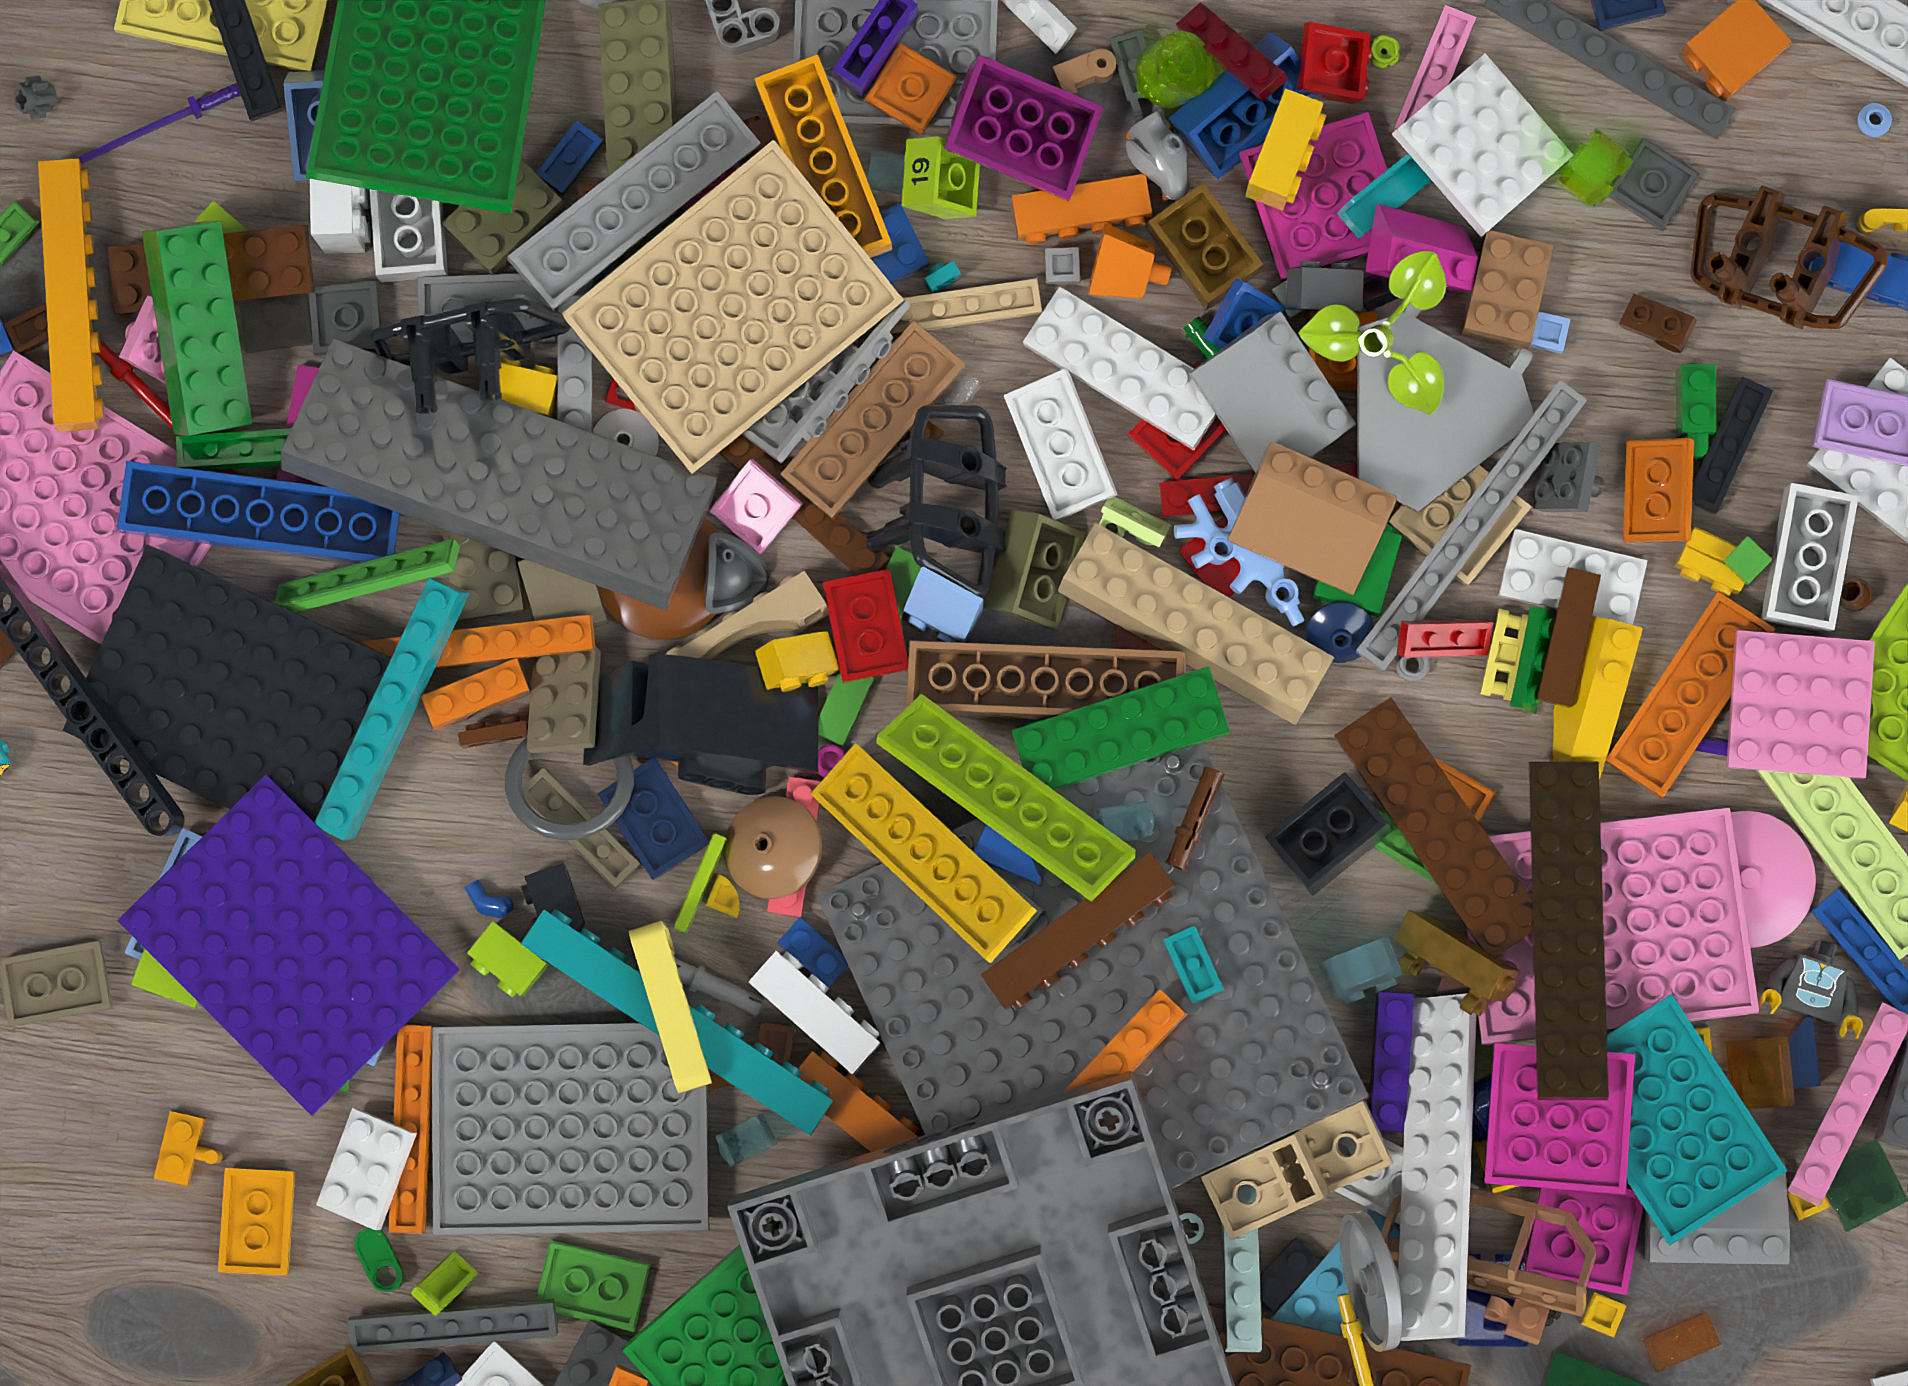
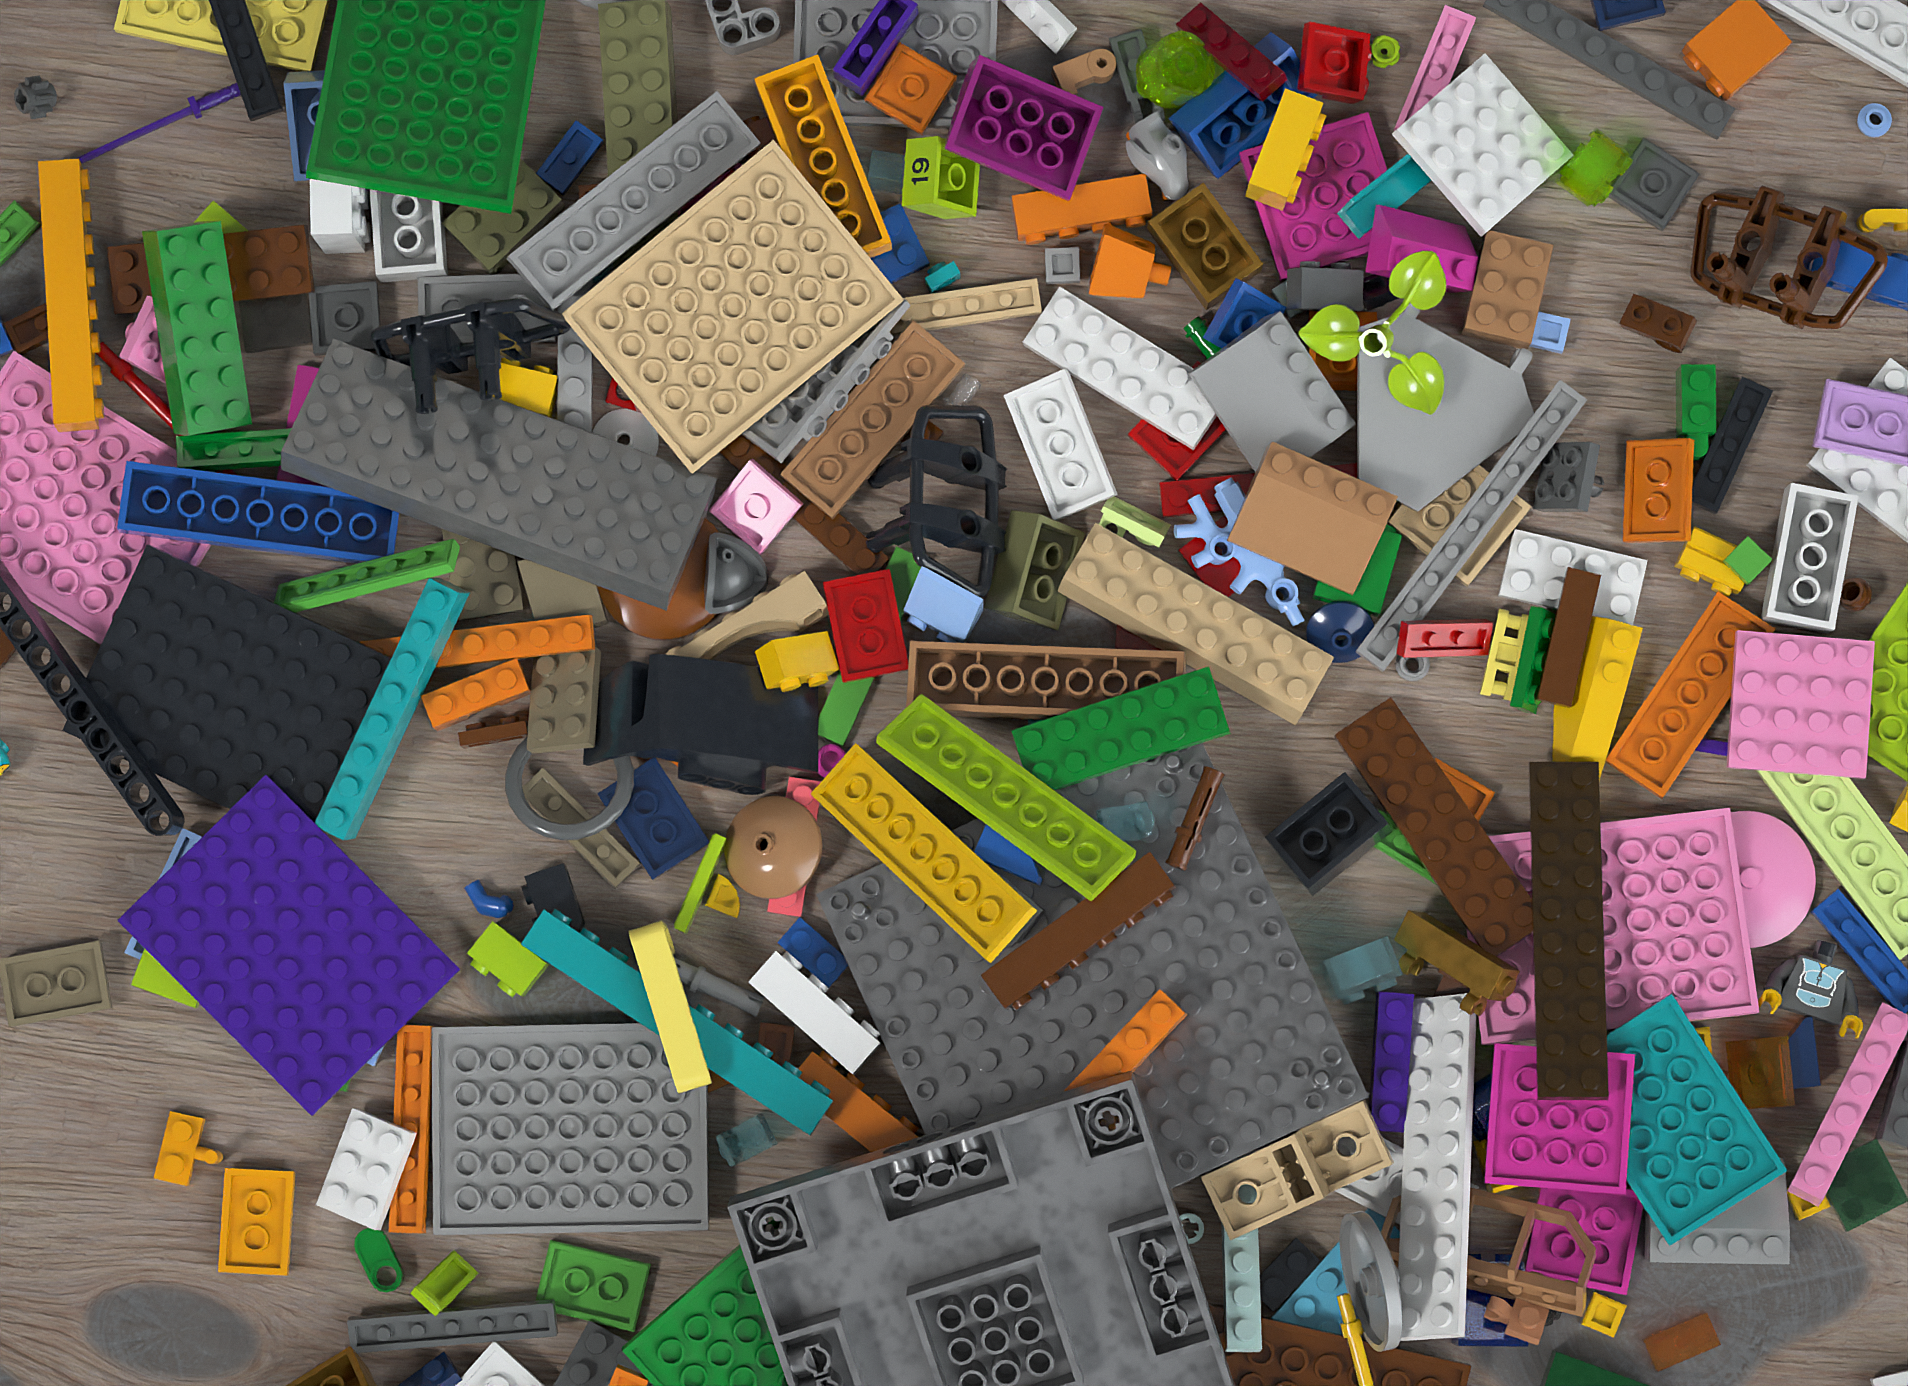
(1193, 964): teal plate -> none

